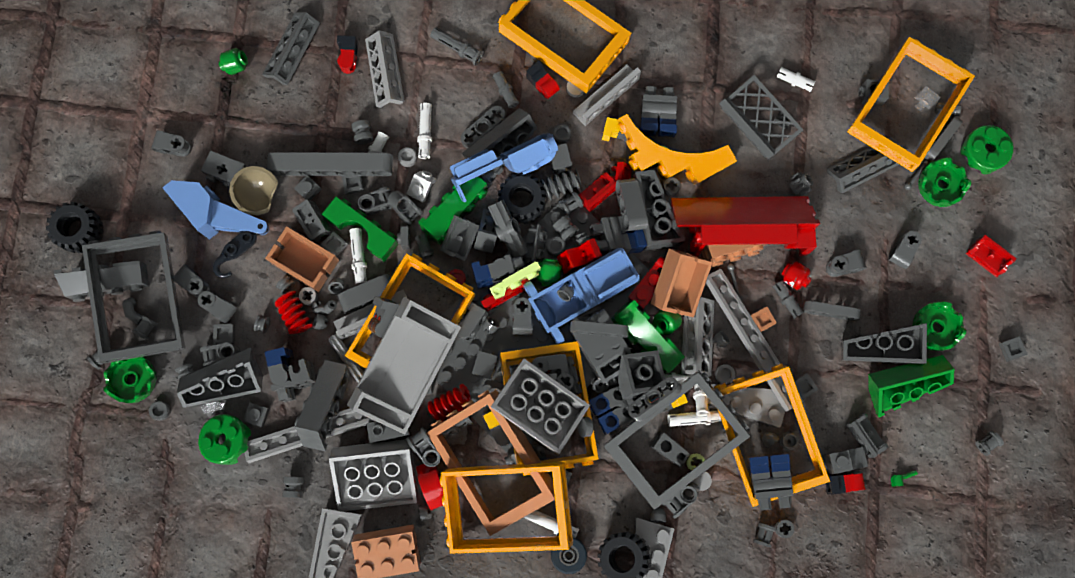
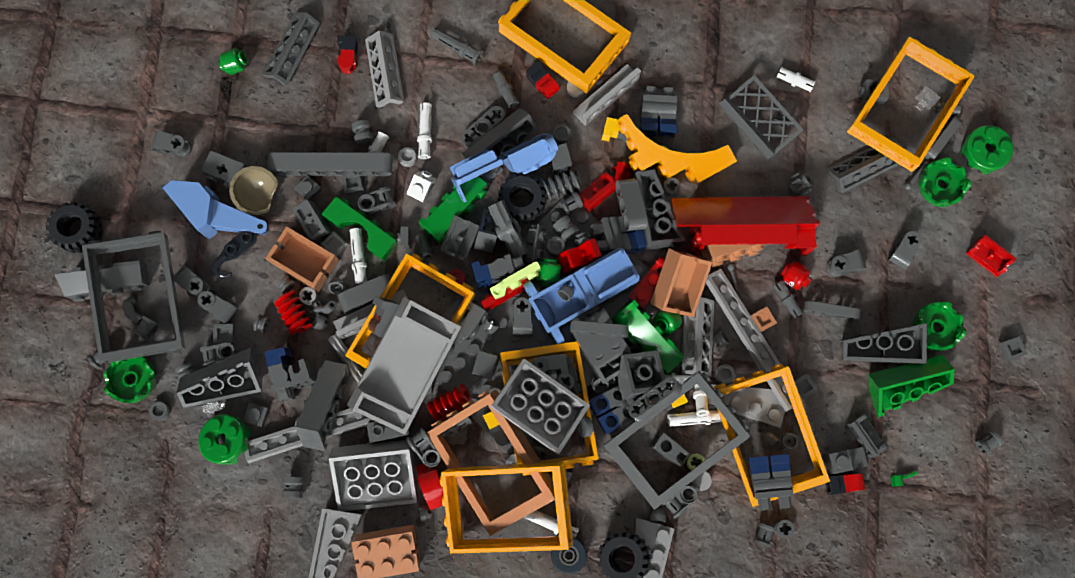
(405, 209): dark grey piece -> none

